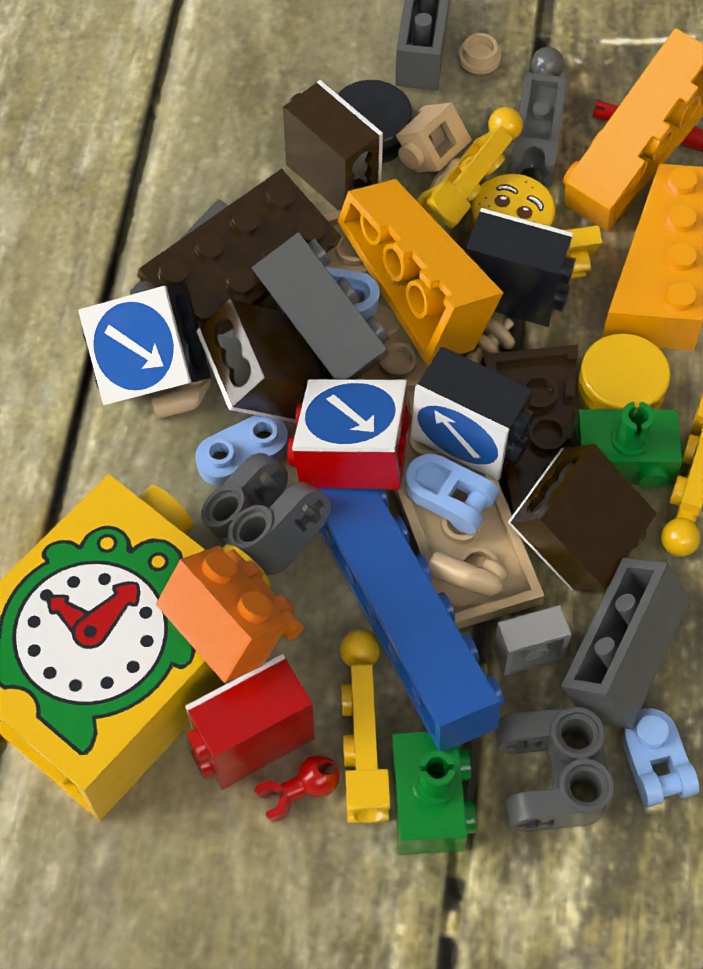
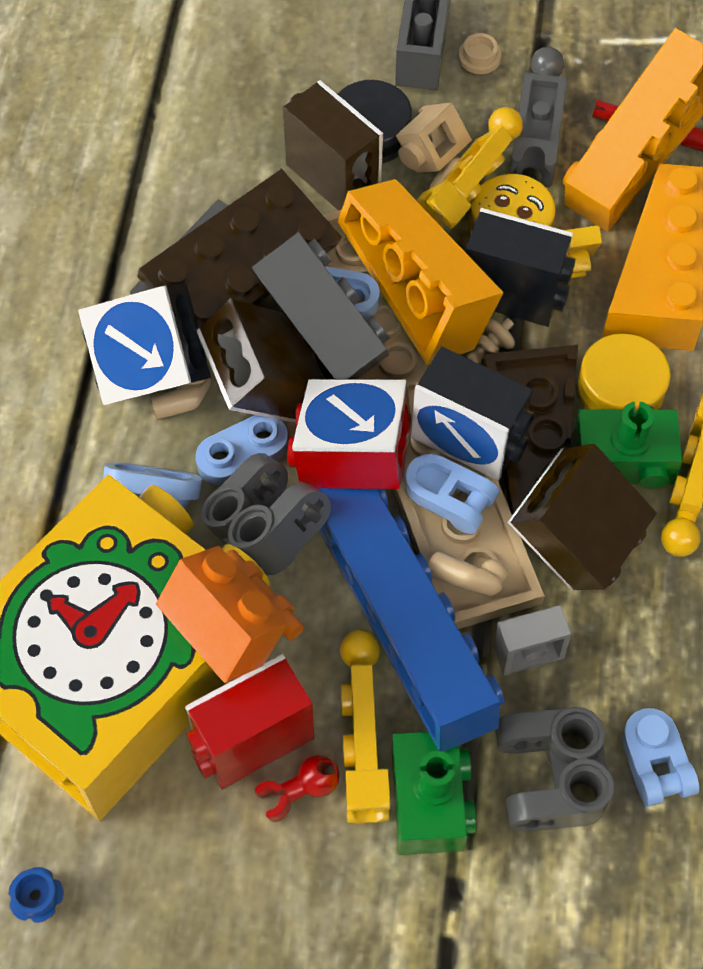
(35, 880): none -> blue plate
(137, 478): none -> light blue plate
(627, 641): dark grey brick -> none

